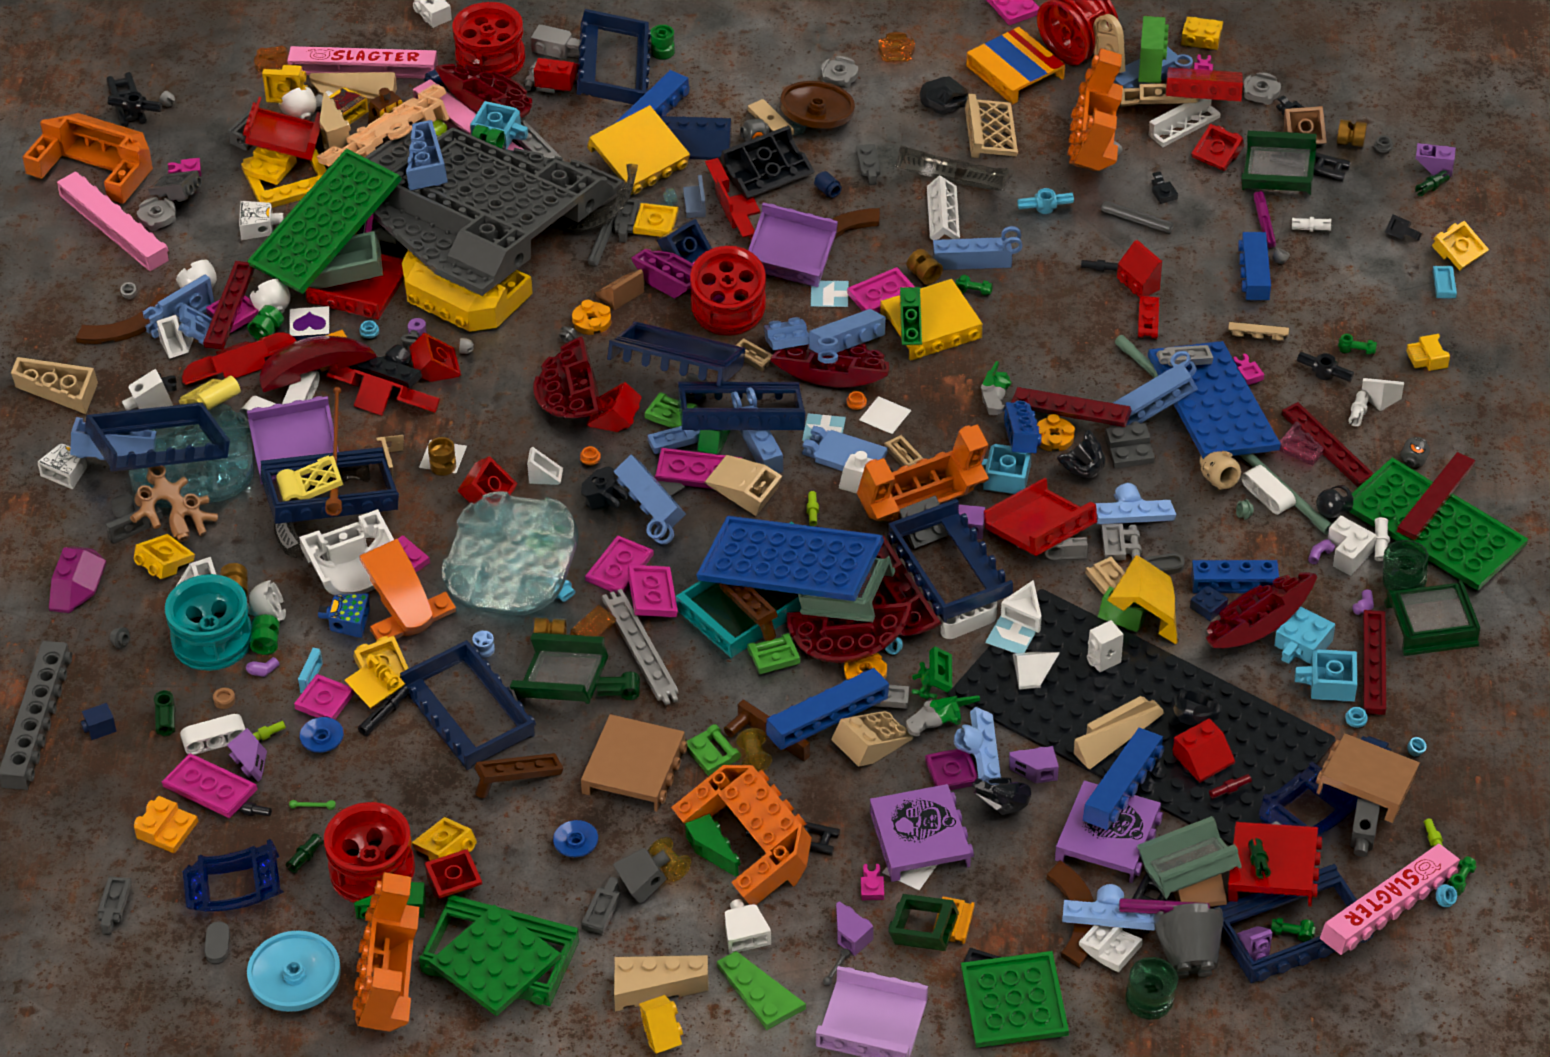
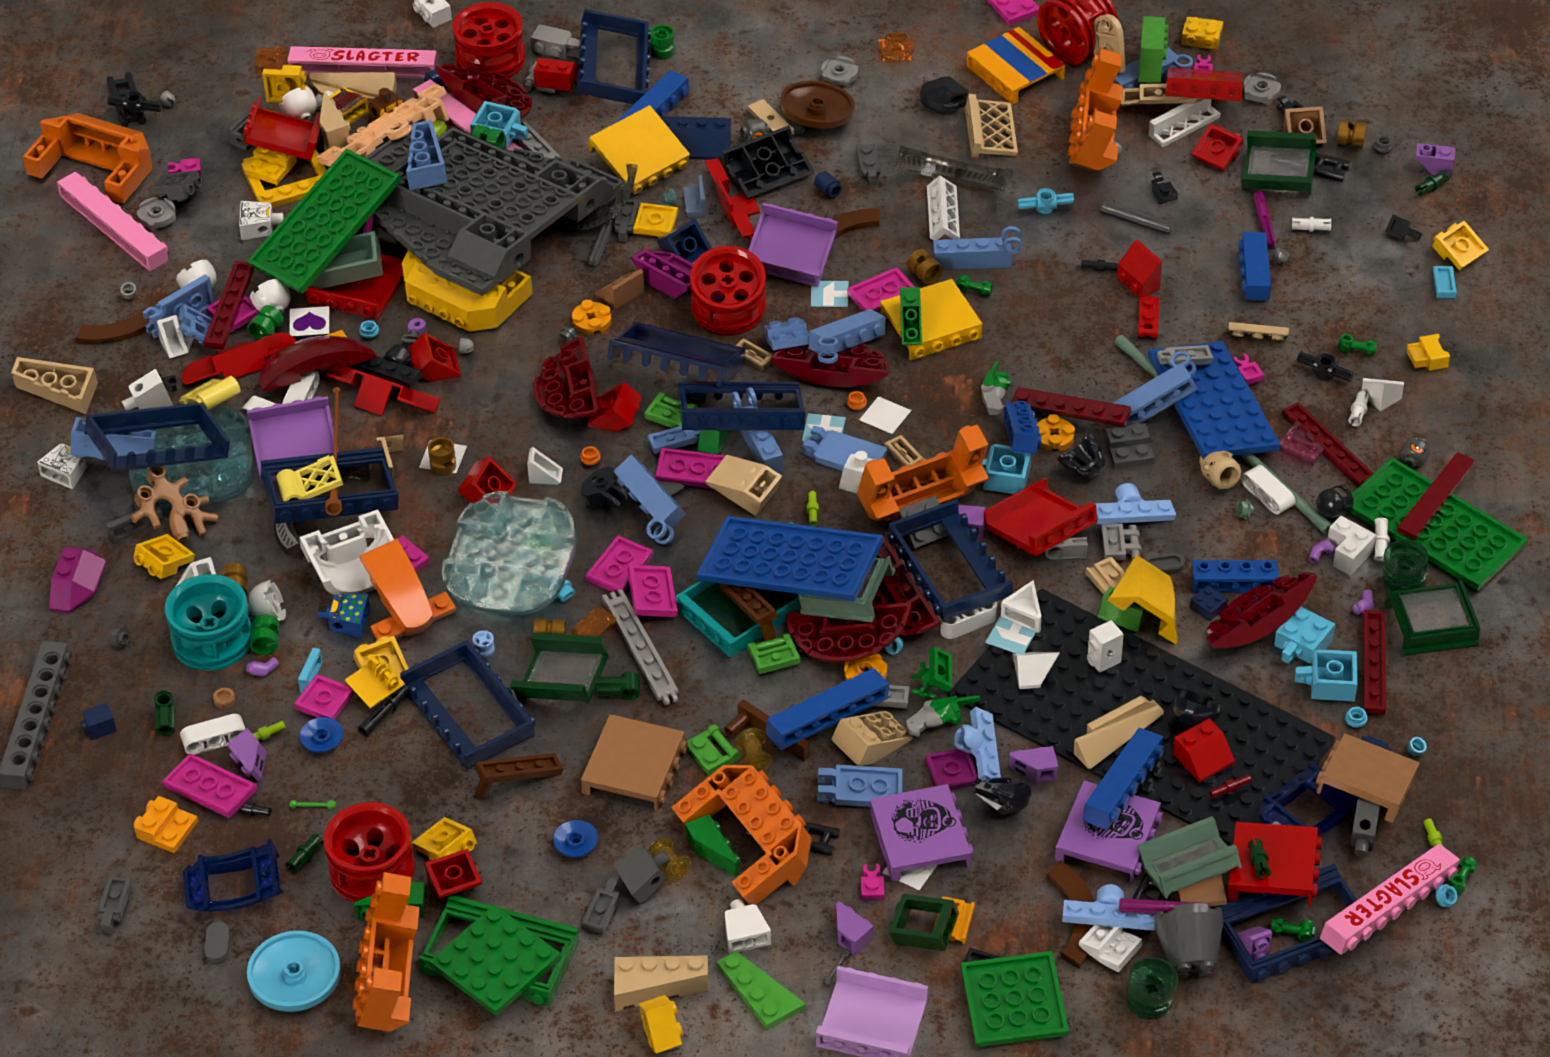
(857, 784): none -> medium blue tile

